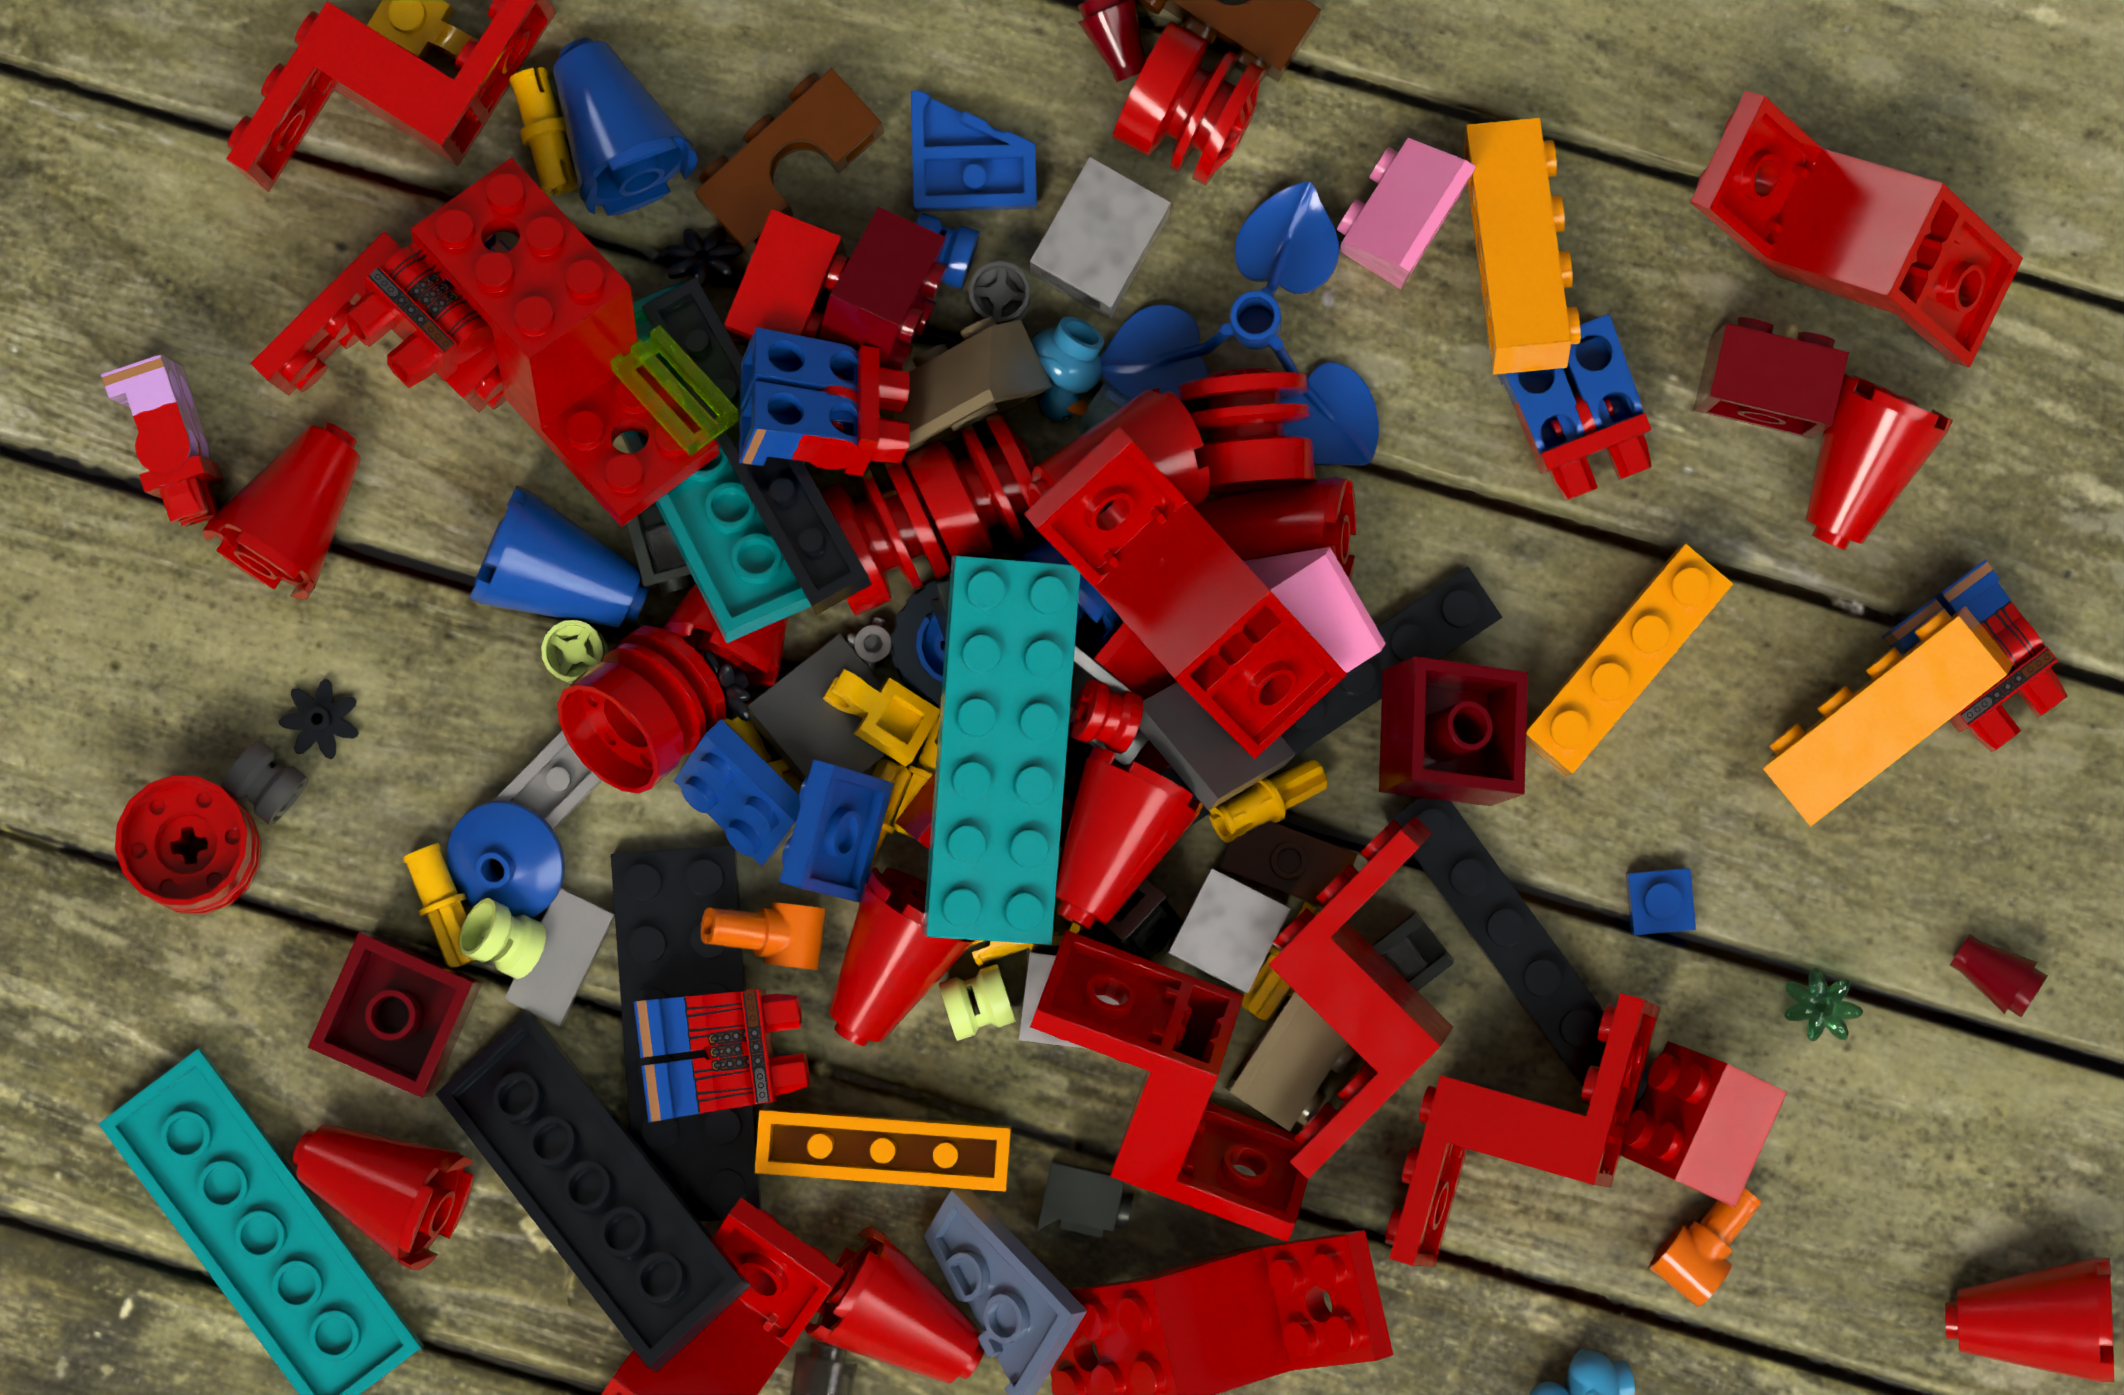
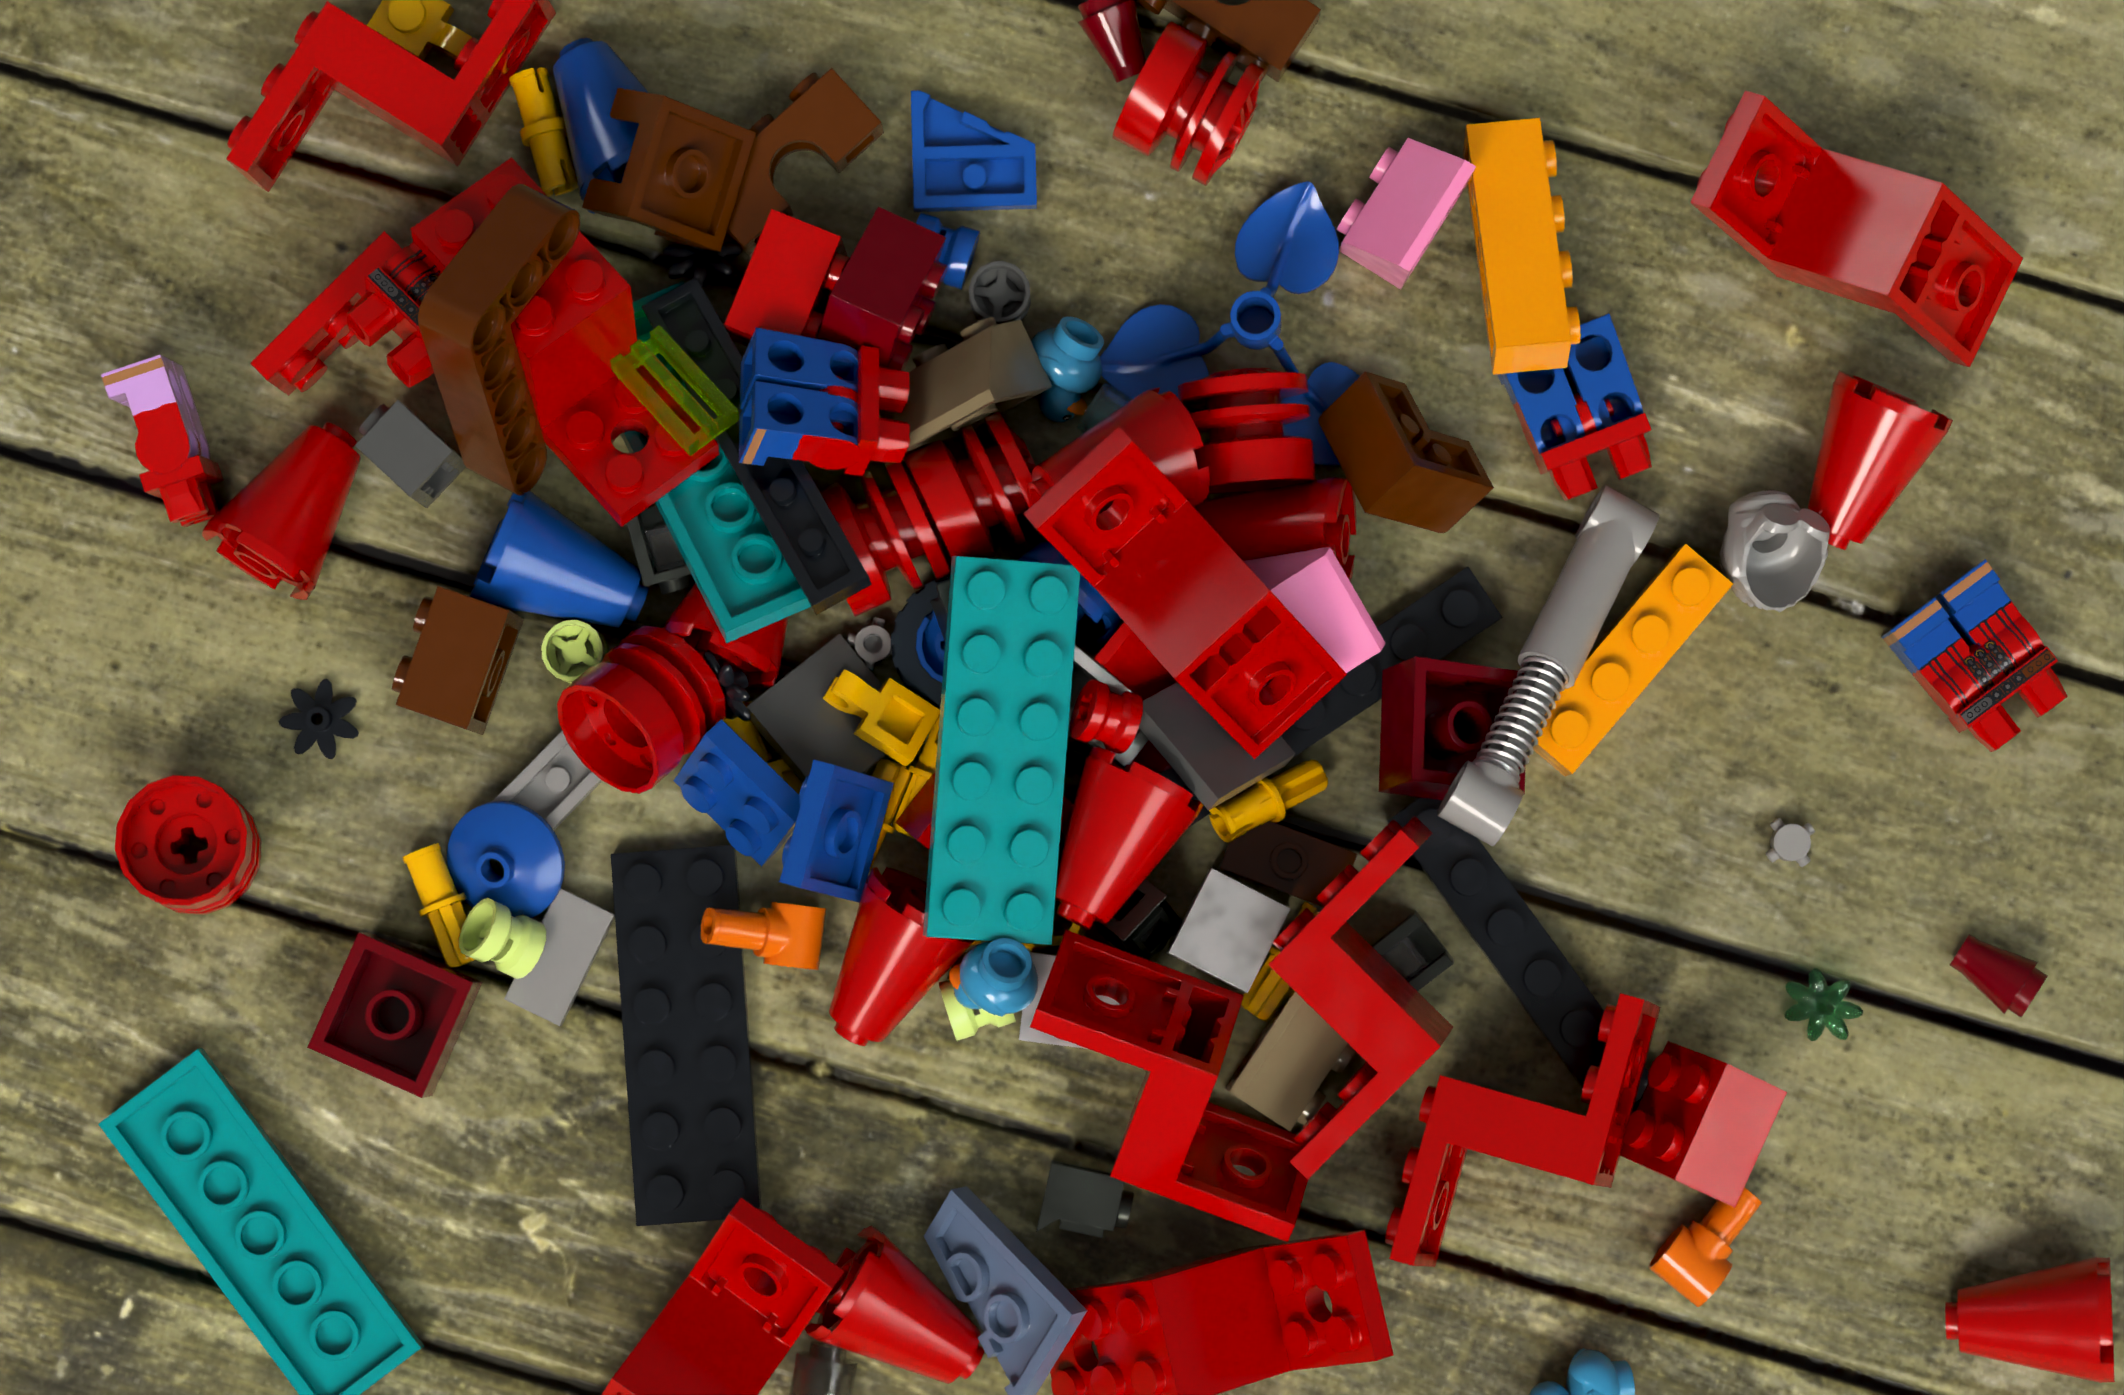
(267, 784): dark grey wheel -> none
(387, 1187): red cone -> none
(409, 452): none -> dark grey brick
(457, 659): none -> reddish brown brick
(471, 339): none -> reddish brown beam
(593, 1191): black plate -> none
(678, 171): none -> reddish brown panel
(737, 1048): hips -> none
(883, 1149): light orange brick -> none
(996, 977): none -> dark azure animal
(1100, 238): flat silver piece -> none
(1397, 461): none -> reddish brown panel
(1606, 547): none -> light grey piece
(1660, 901): blue plate -> none
(1772, 378): dark red brick -> none
(1773, 549): none -> light grey hair
(1790, 842): none -> light grey piece
(1887, 715): light orange brick -> none

